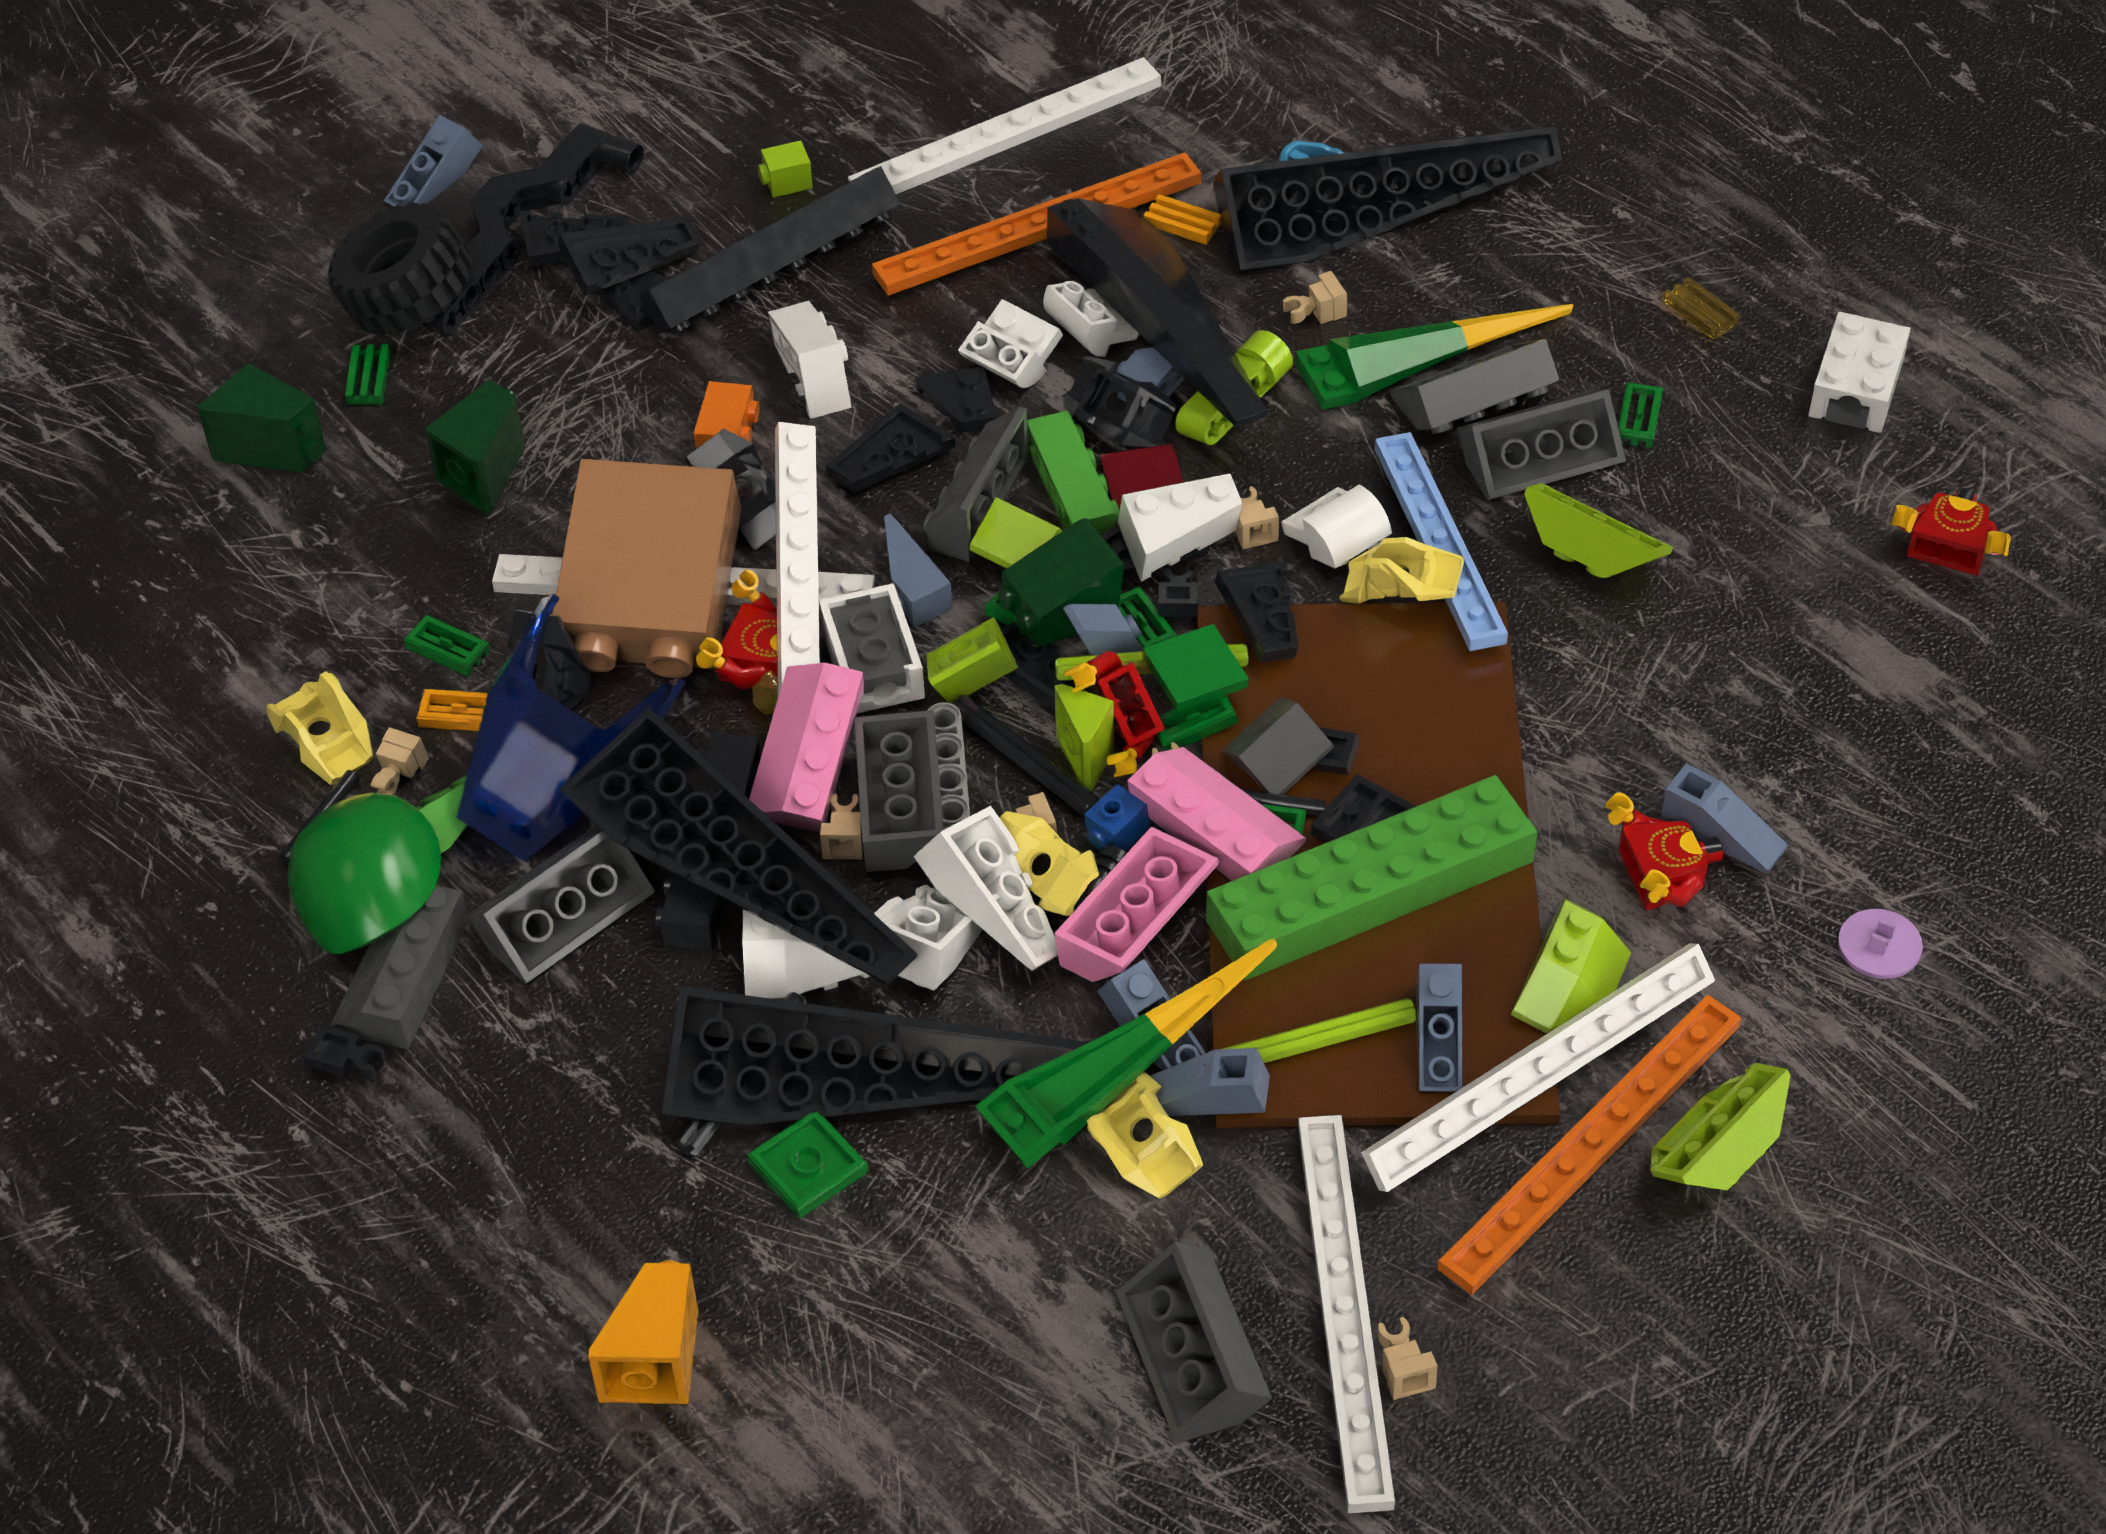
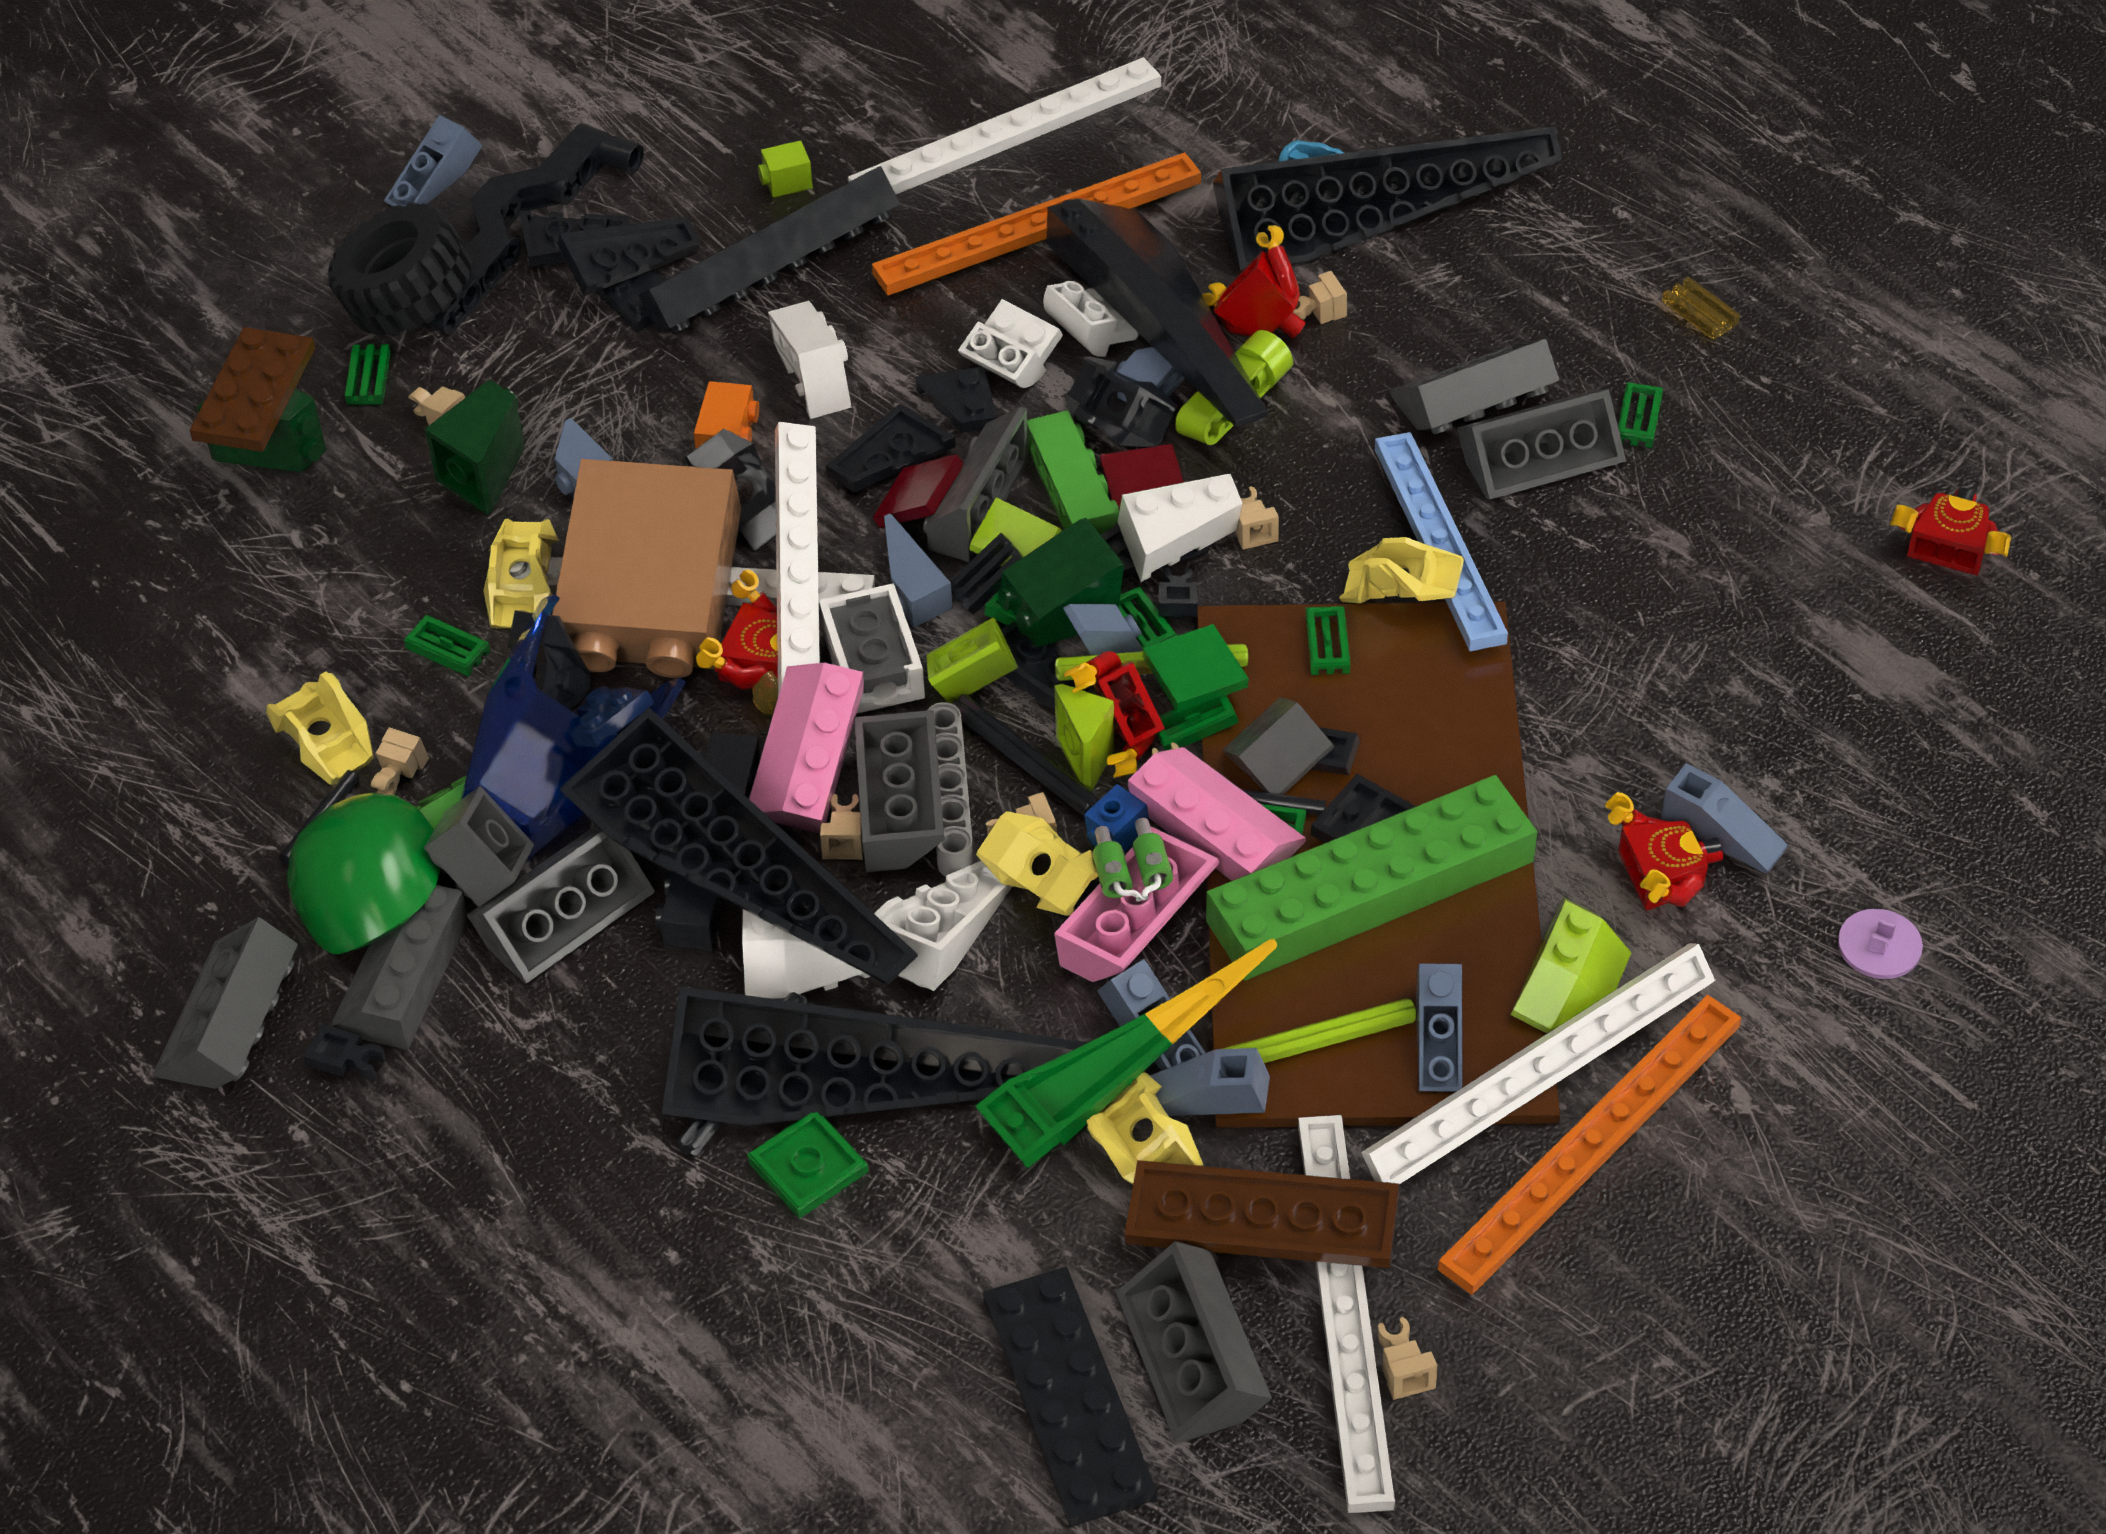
(228, 1006): none -> dark grey slope
(252, 389): none -> reddish brown plate
(437, 404): none -> tan piece
(451, 717): light orange tile -> none
(479, 846): none -> dark grey brick
(514, 544): none -> light yellow piece
(572, 447): none -> sand blue slope
(608, 713): none -> dark blue plate
(649, 1339): light orange slope -> none
(919, 490): none -> dark red tile
(981, 876): white wedge -> none
(982, 569): none -> black tile
(1069, 1397): none -> black plate
(1113, 869): none -> bright green piece
(1190, 223): light orange tile -> none
(1261, 294): none -> red torso
(1262, 608): black wing -> none
(1263, 1213): none -> reddish brown plate
(1328, 663): none -> green tile
(1339, 525): white brick -> none
(1367, 363): green plate -> none
(1588, 534): lime wedge -> none
(1725, 1130): lime wedge -> none
(1859, 372): white piece -> none

